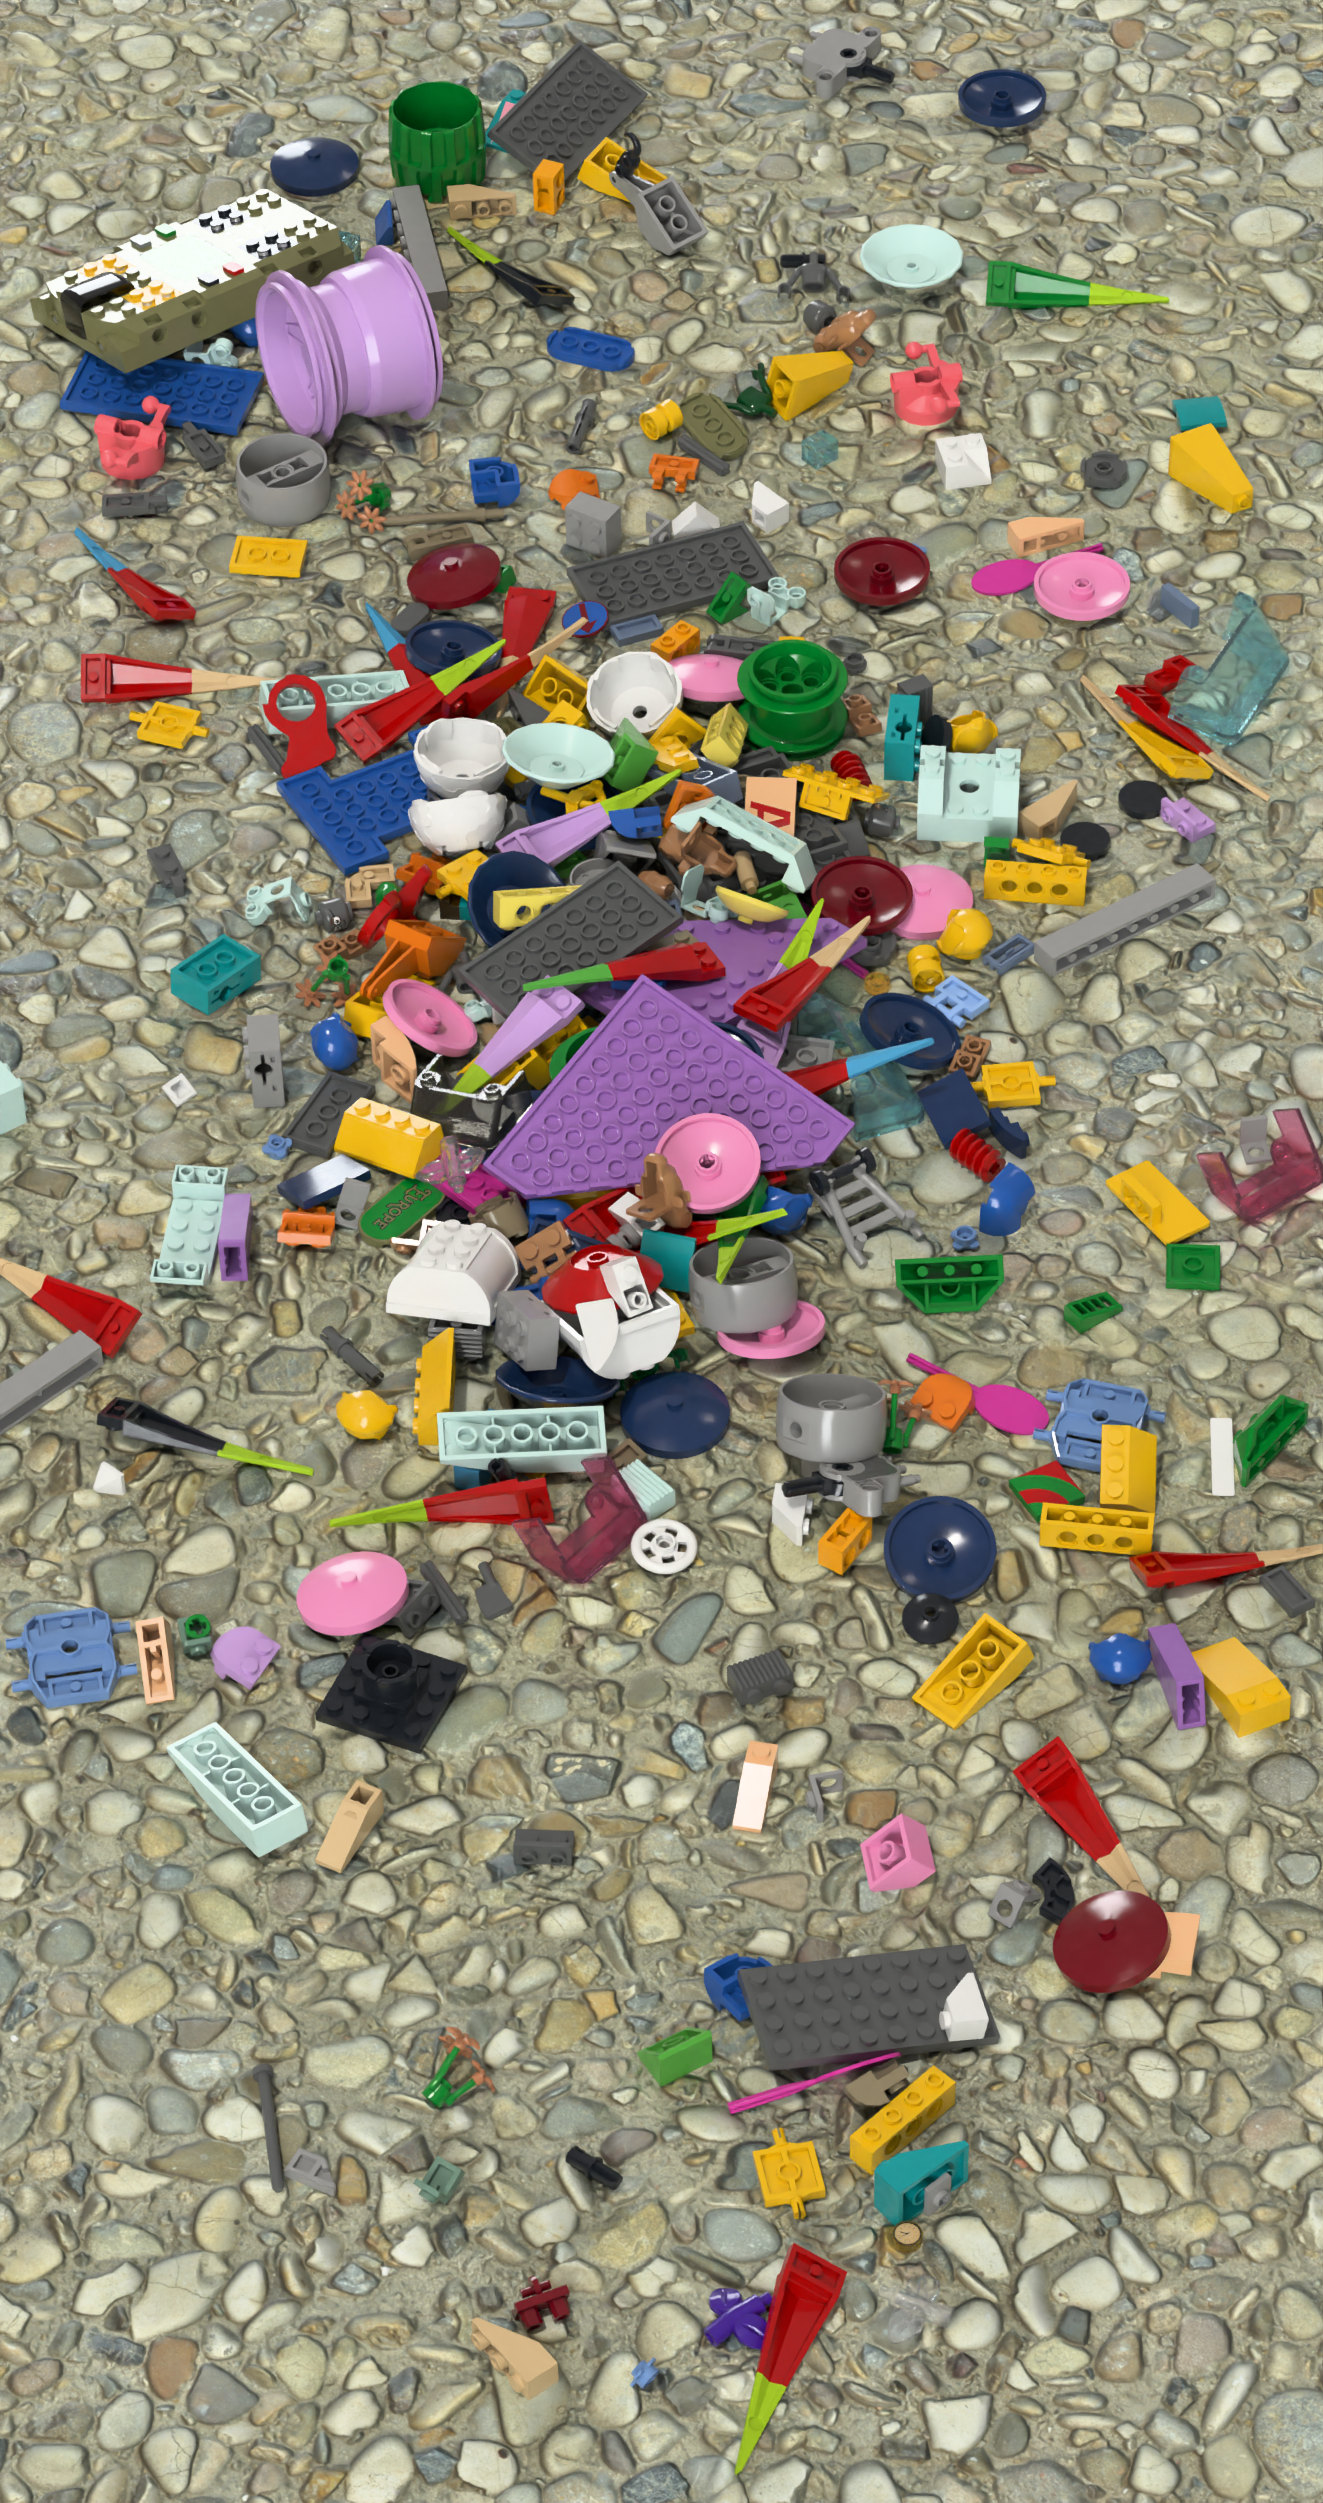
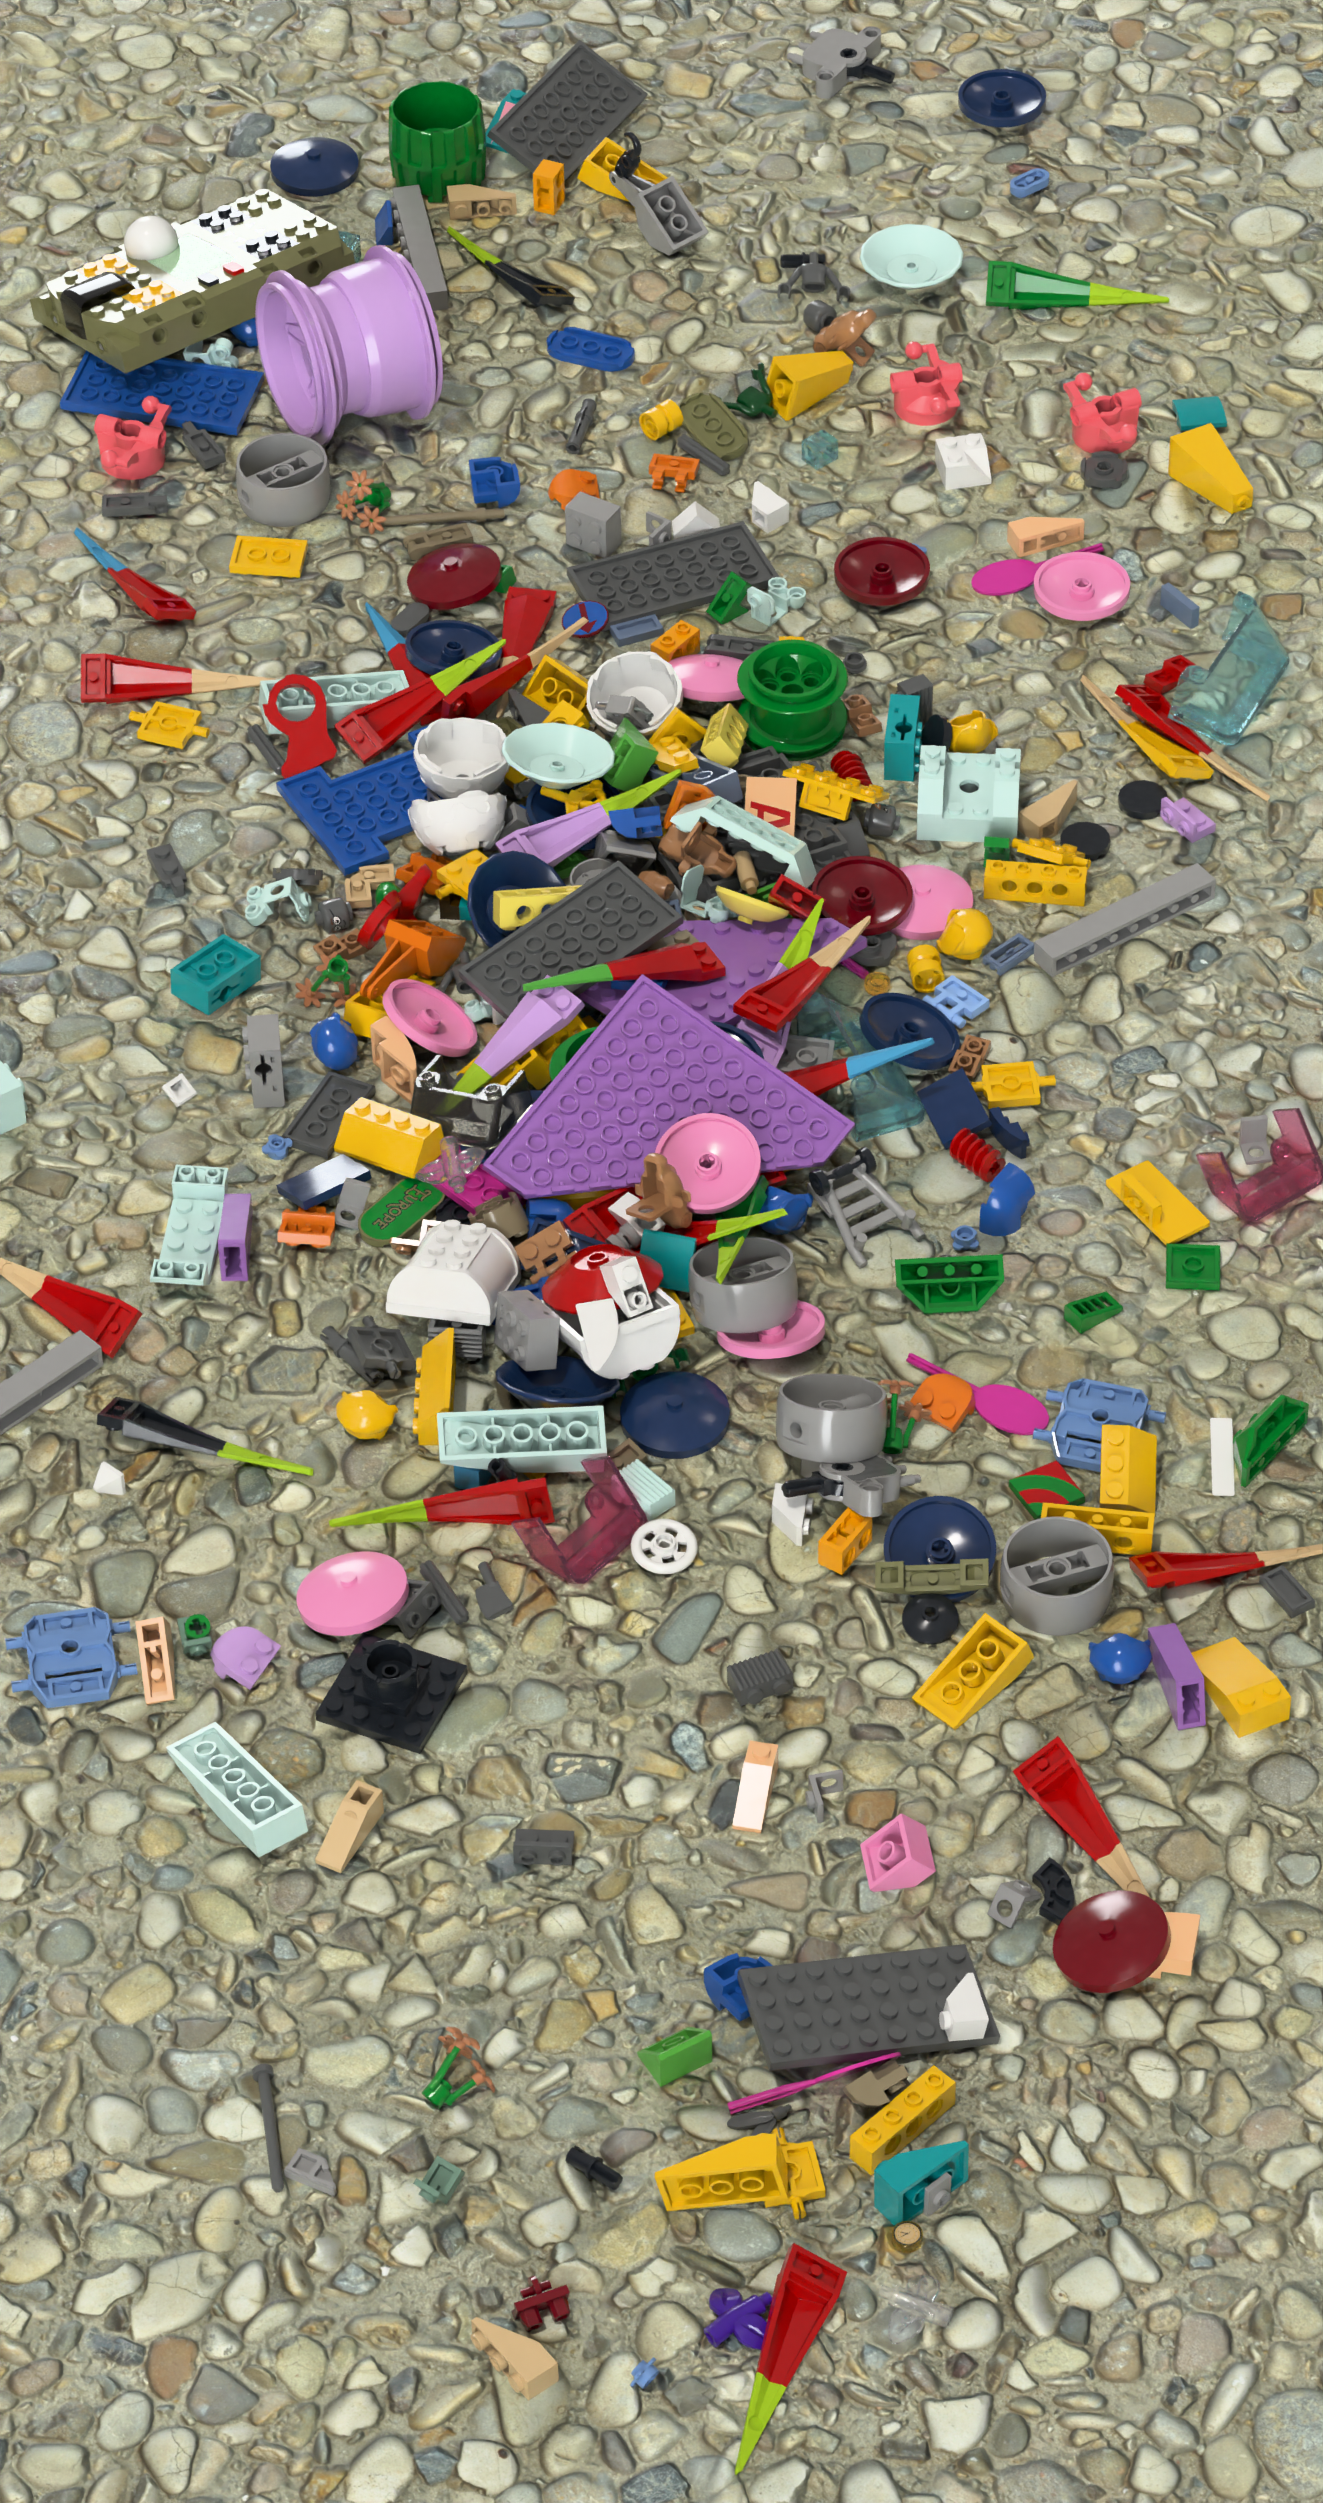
(150, 238): none -> white piece
(306, 876): none -> dark grey plate
(381, 1347): none -> dark grey plate
(627, 707): none -> light grey piece
(731, 2174): none -> yellow slope
(762, 2121): none -> dark grey piece
(793, 897): none -> red brick
(934, 1578): none -> olive slope
(1029, 182): none -> medium blue plate
(1075, 1557): none -> light grey cylinder
(1104, 422): none -> coral piece

